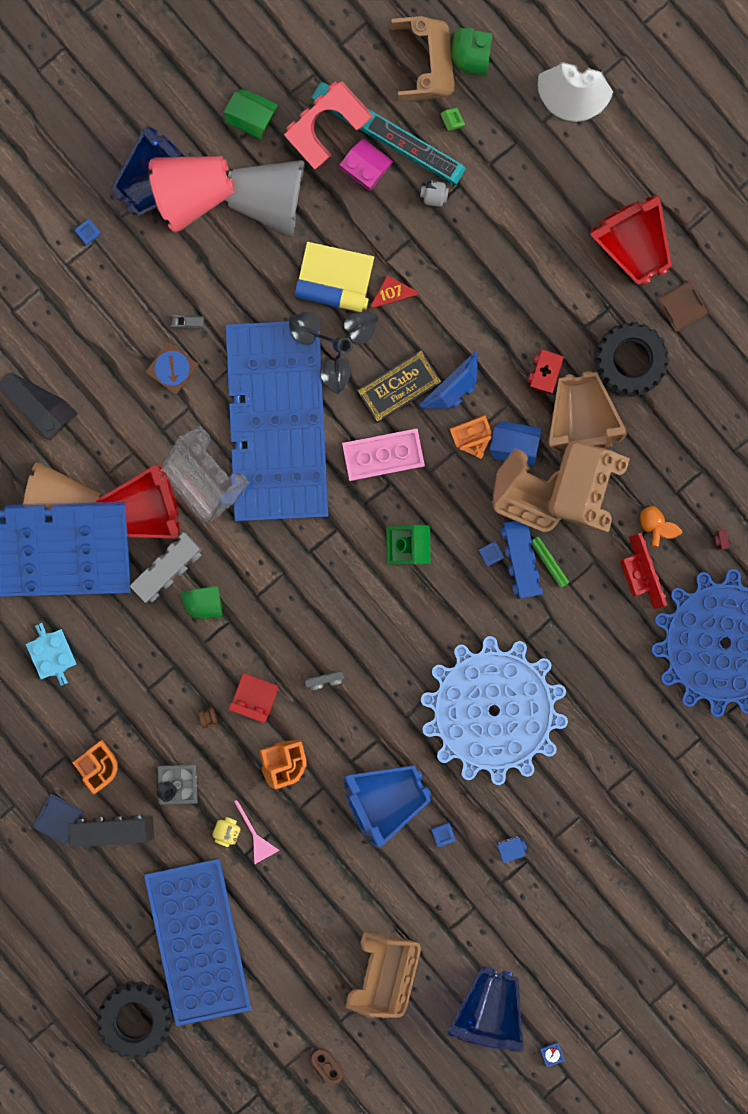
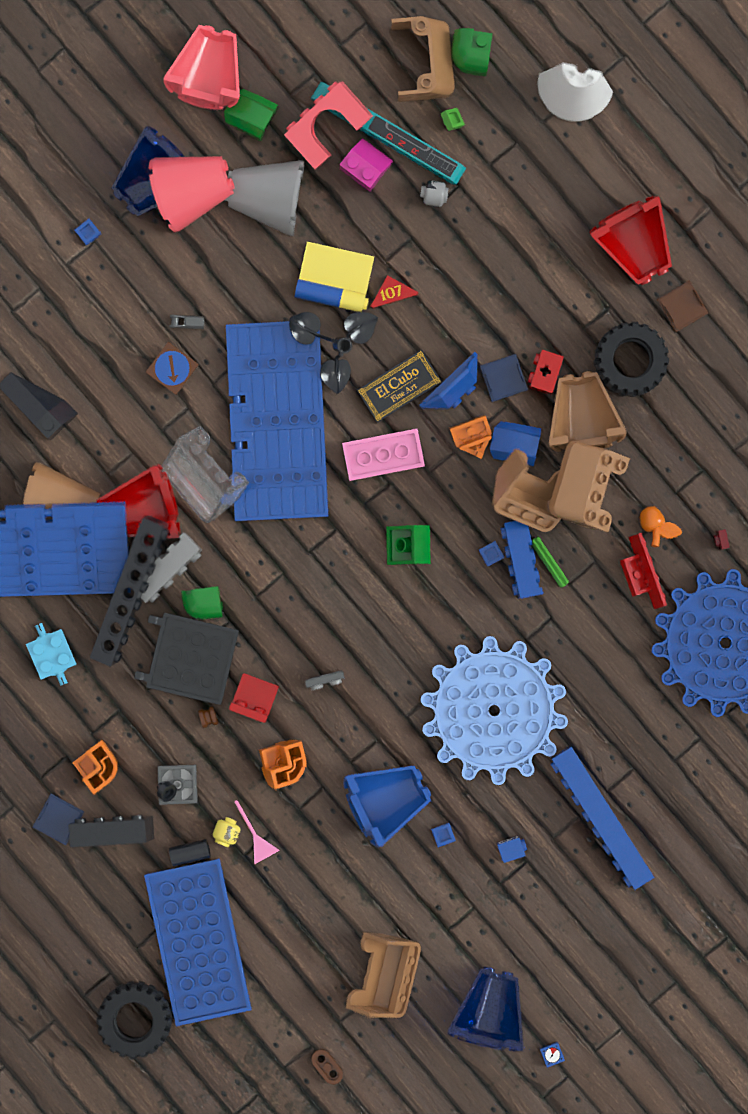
(102, 651): none -> black brick
(189, 852): none -> black pin
(191, 658): none -> black plate
(206, 70): none -> coral cone
(503, 377): none -> dark blue piece
(602, 817): none -> blue brick

